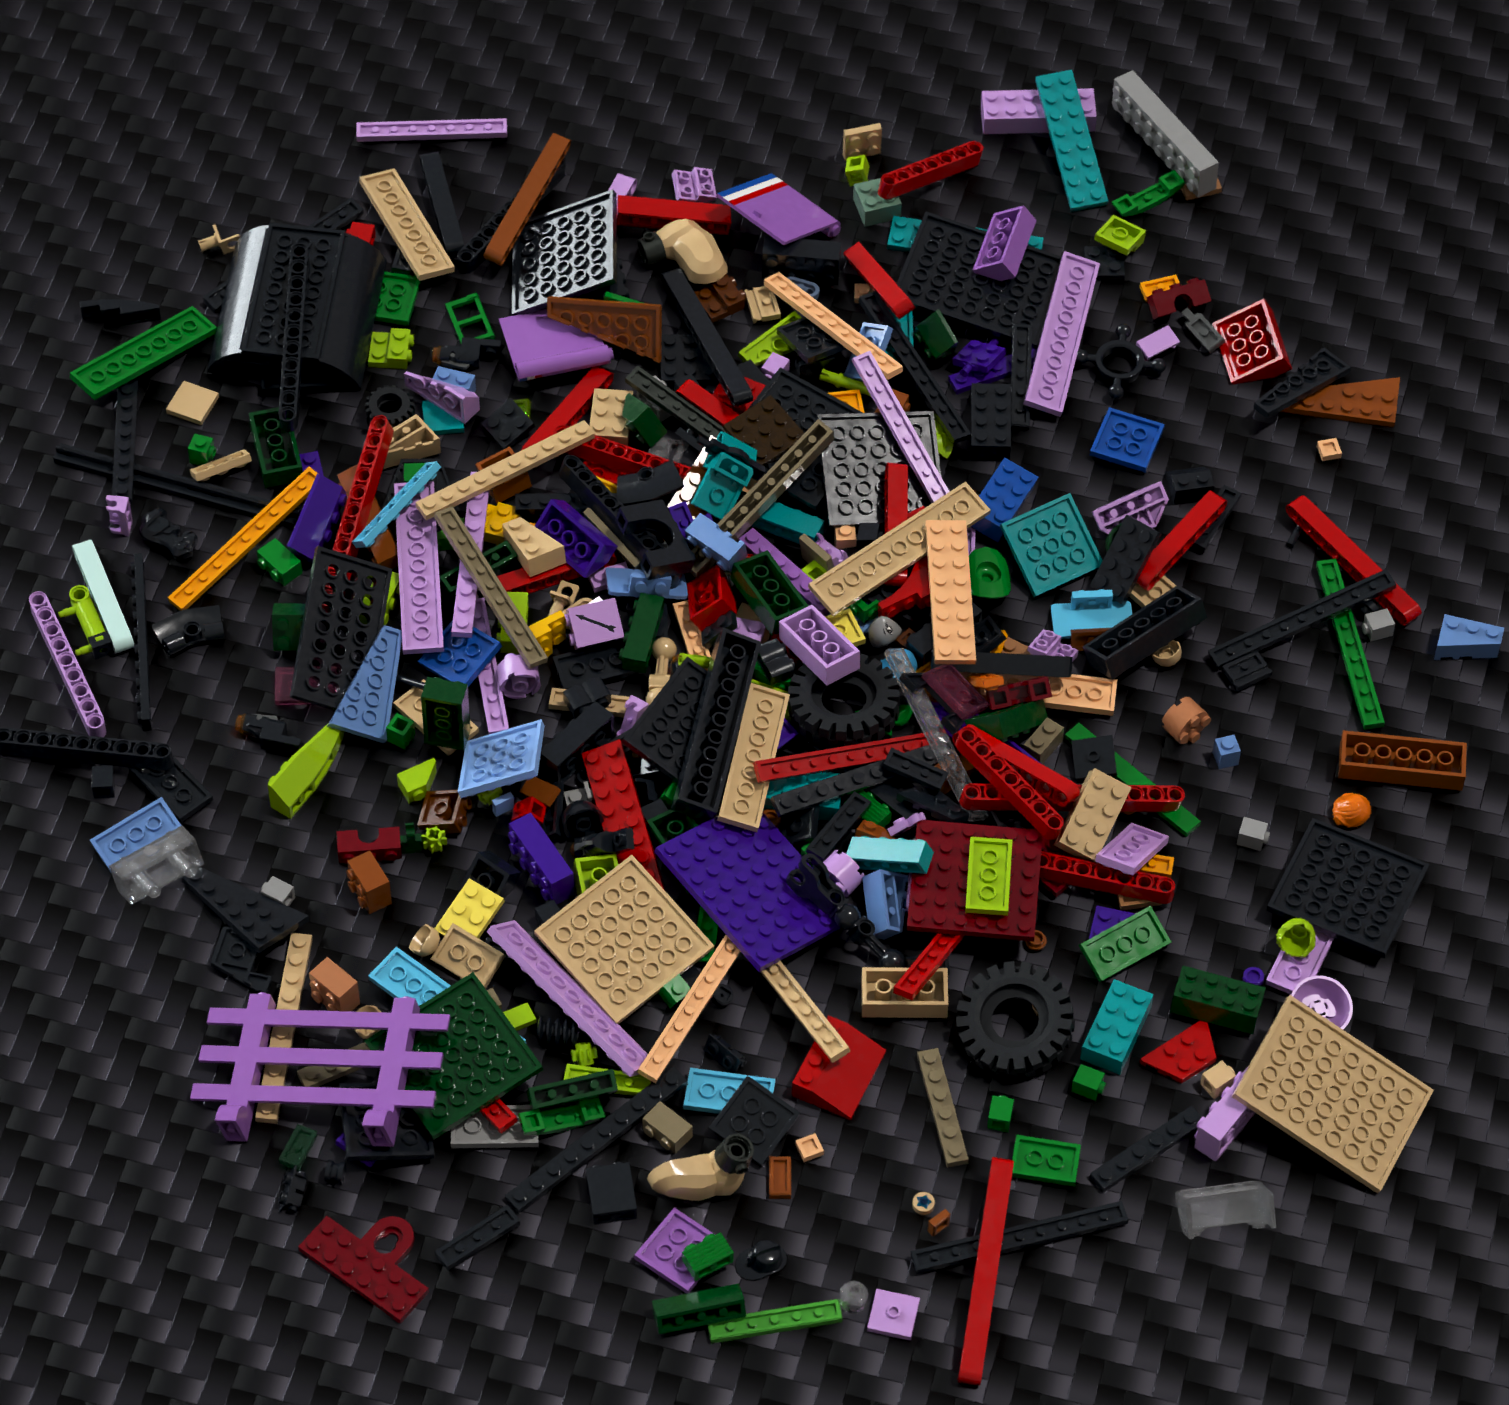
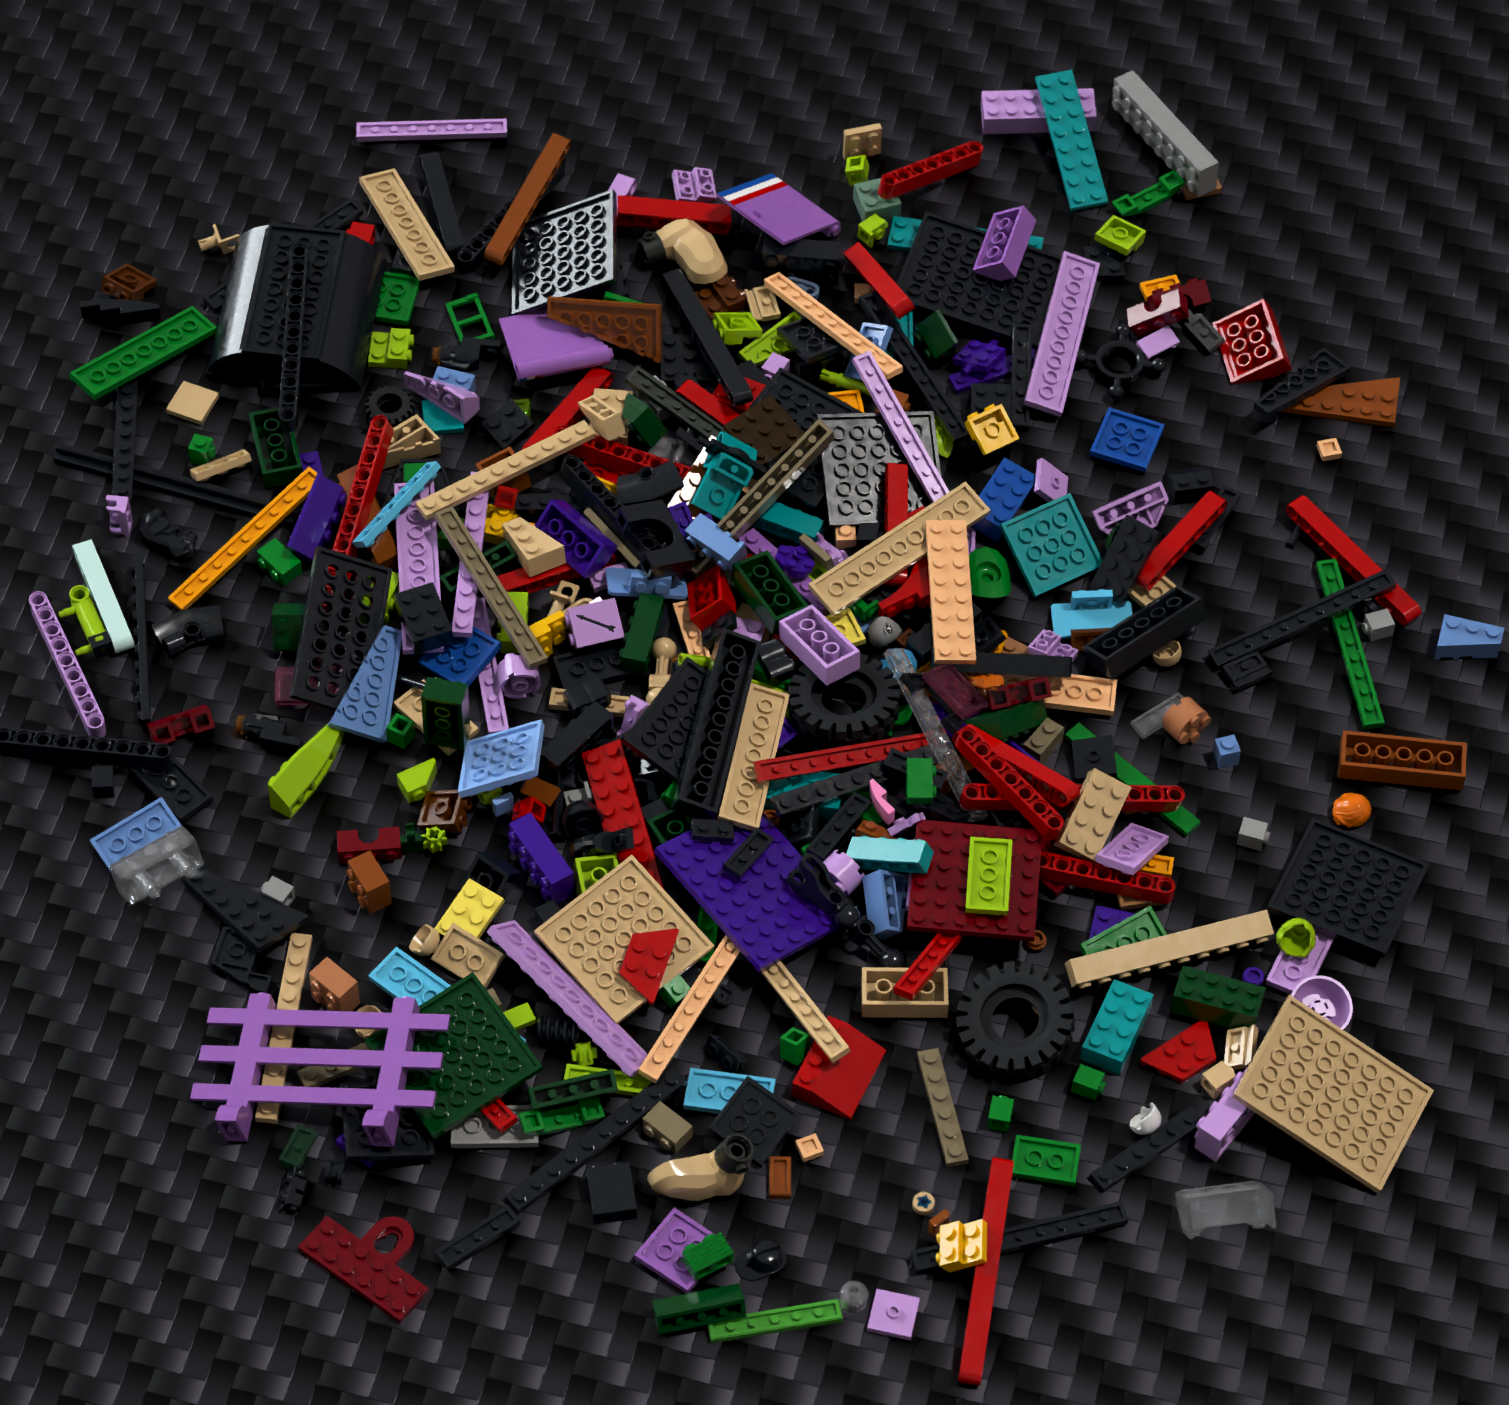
(127, 283): none -> reddish brown plate
(188, 721): none -> dark red arch
(423, 618): none -> black brick
(505, 497): none -> red plate
(603, 417): none -> tan slope
(648, 960): none -> red wing
(712, 830): none -> black plate
(735, 326): none -> lime plate
(747, 853): none -> black plate
(794, 1046): none -> green brick
(795, 560): none -> dark purple plate
(872, 229): none -> lime brick
(878, 797): none -> bright pink slope
(920, 781): none -> green brick
(962, 1245): none -> yellow plate
(991, 429): none -> yellow plate
(1049, 481): none -> lavender plate
(1146, 1121): none -> white hair
(1152, 719): none -> clear tile
(1168, 949): none -> tan brick
(1172, 309): none -> dark red arch
(1240, 1046): none -> tan plate

